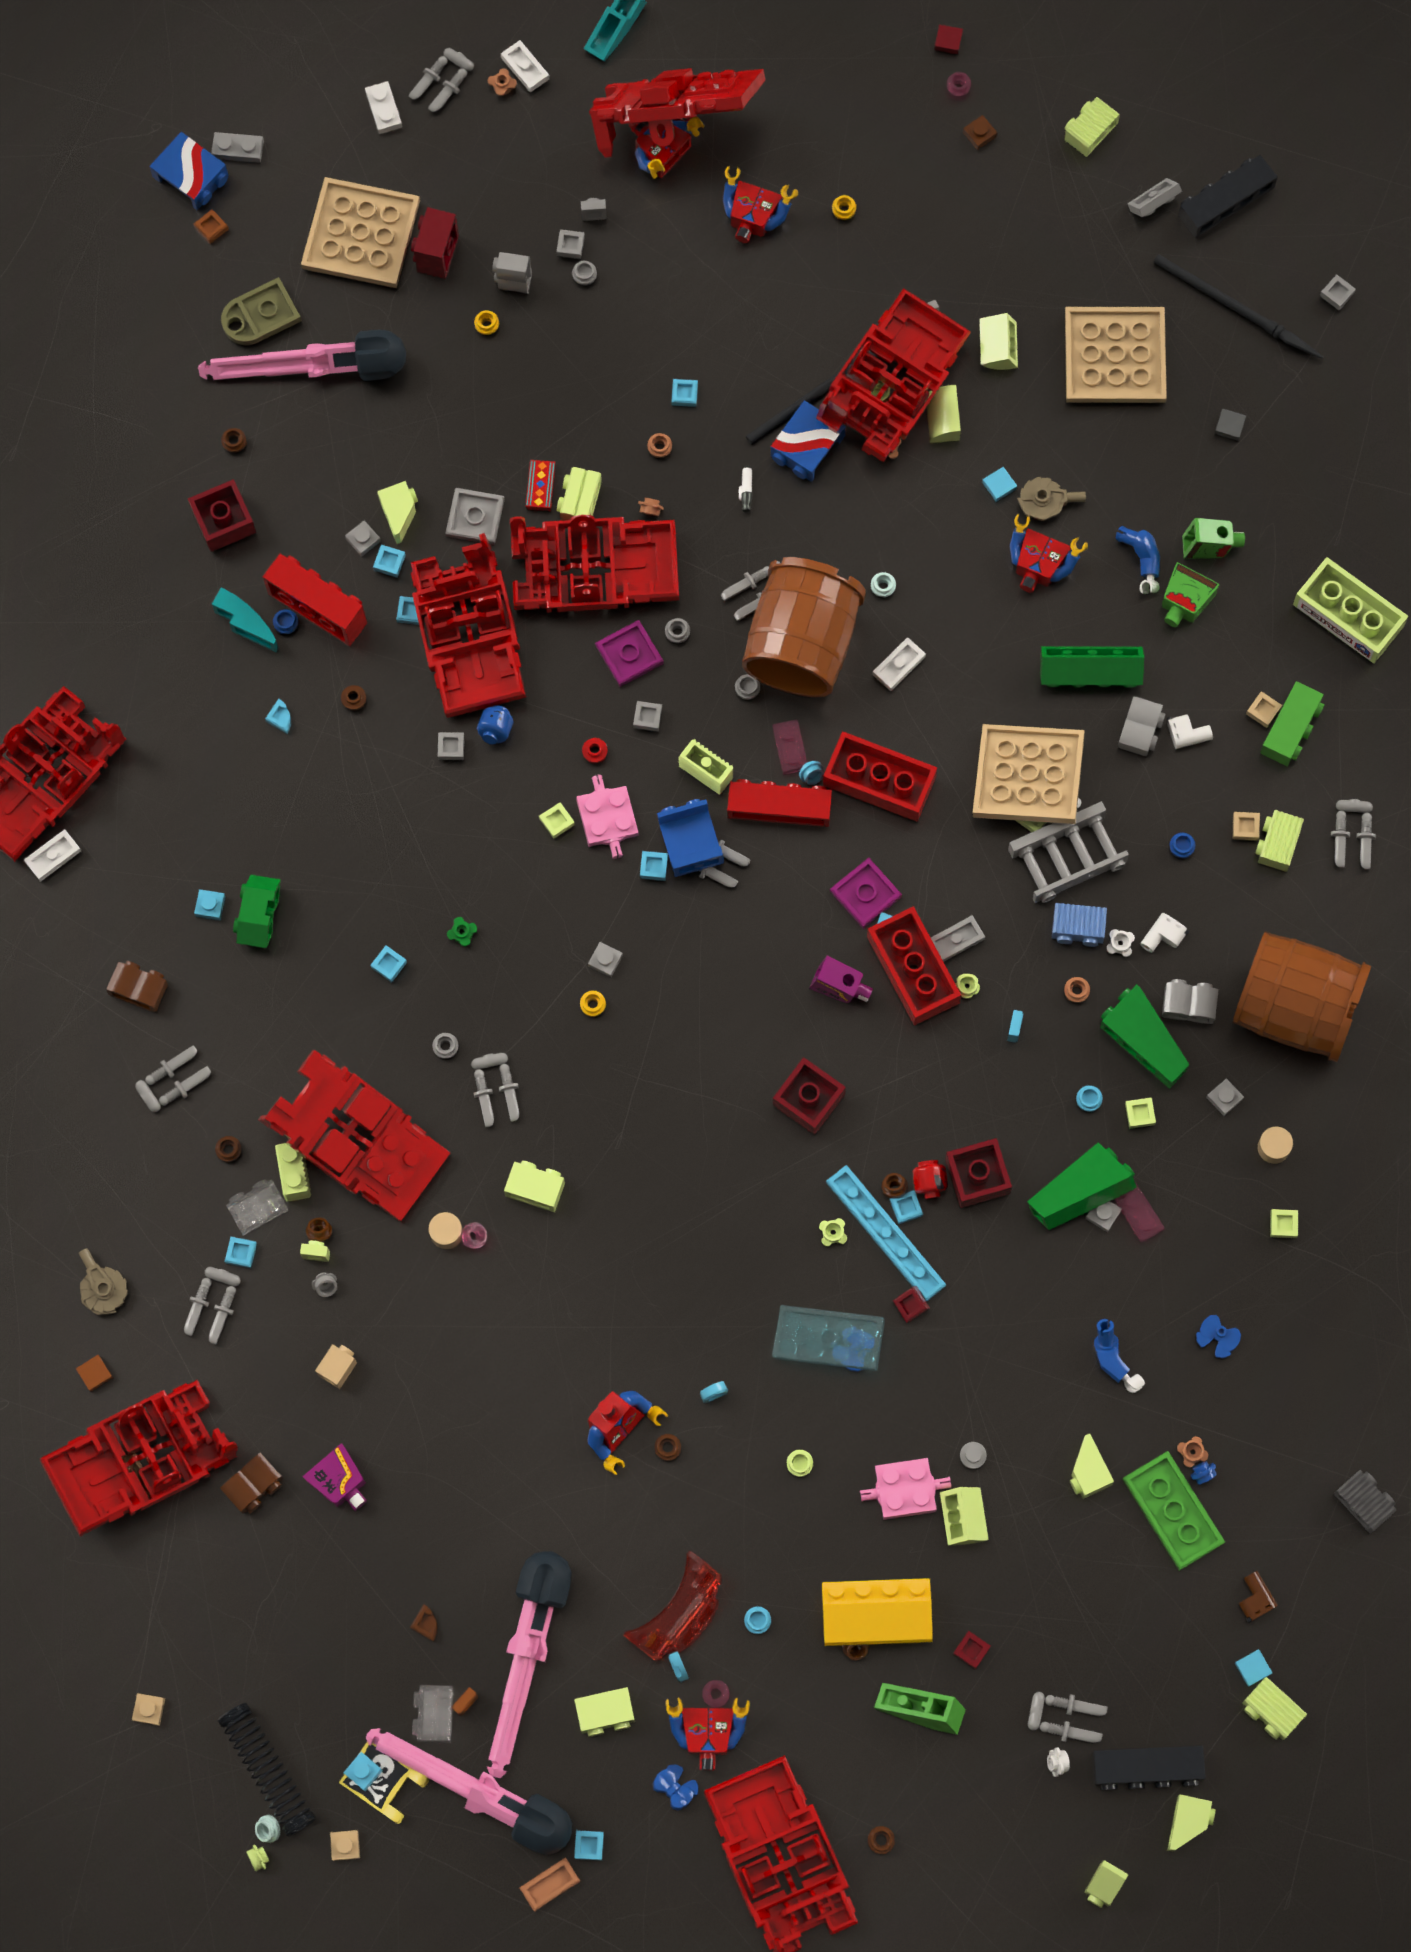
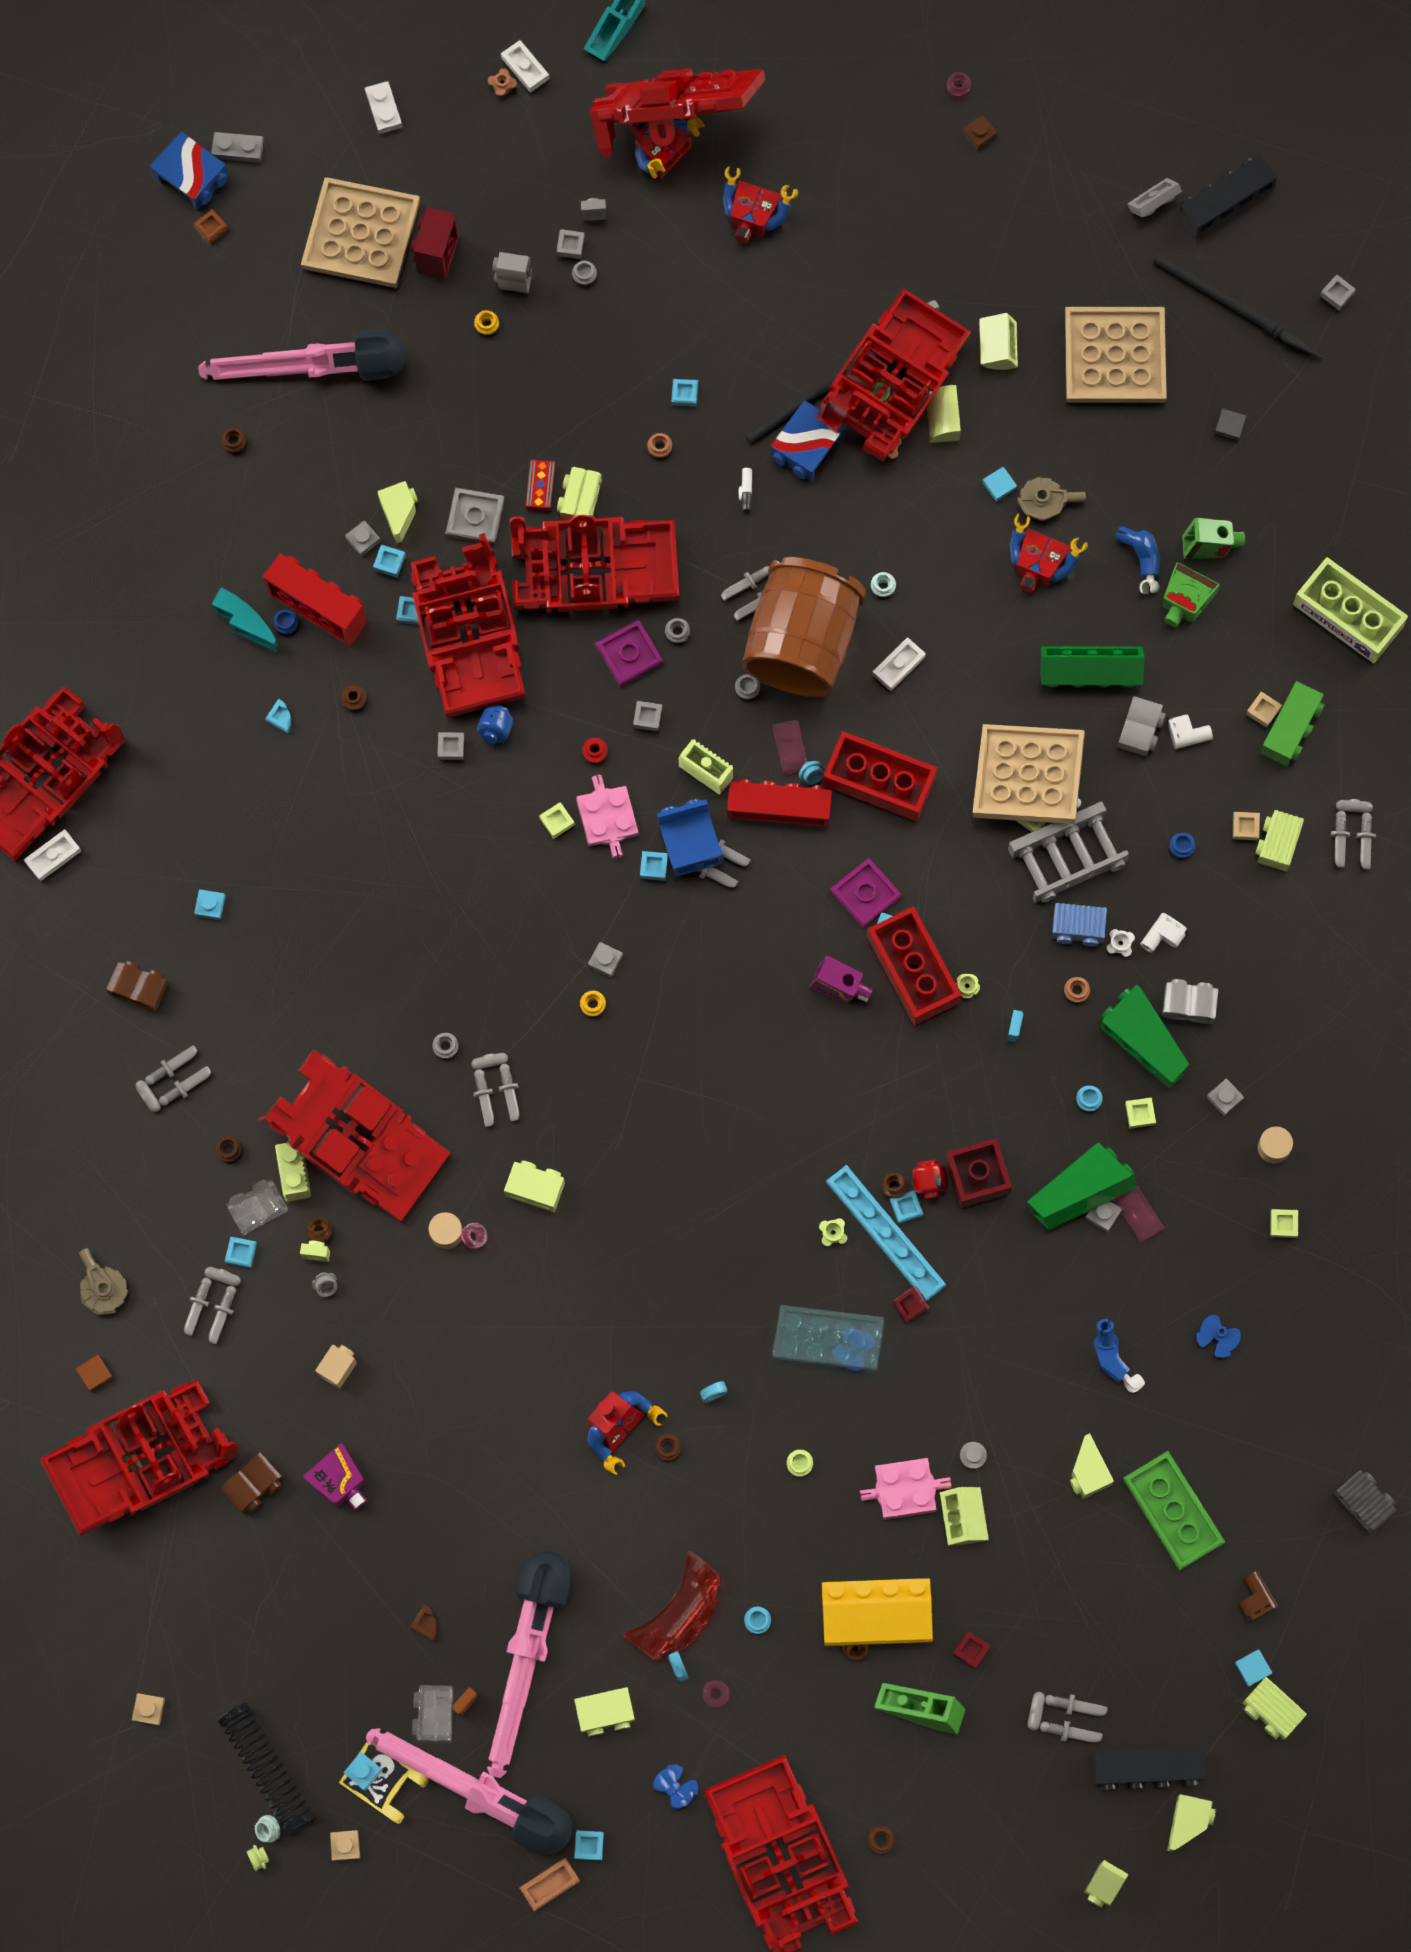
(222, 515): dark red brick -> none
(257, 910): green brick -> none
(261, 312): olive plate -> none
(388, 963): medium azure plate -> none
(449, 87): light grey piece -> none
(469, 930): green plate -> none
(650, 507): nougat plate -> none
(707, 1730): torso -> none
(809, 1096): dark red brick -> none
(847, 201): yellow plate -> none
(948, 39): dark red tile -> none
(958, 938): light grey plate -> none
(1058, 1762): white plate -> none
(1091, 126): yellowish green brick -> none
(1194, 1444): nougat plate -> none
(1203, 1472): blue plate -> none
(1301, 995): dark orange piece -> none

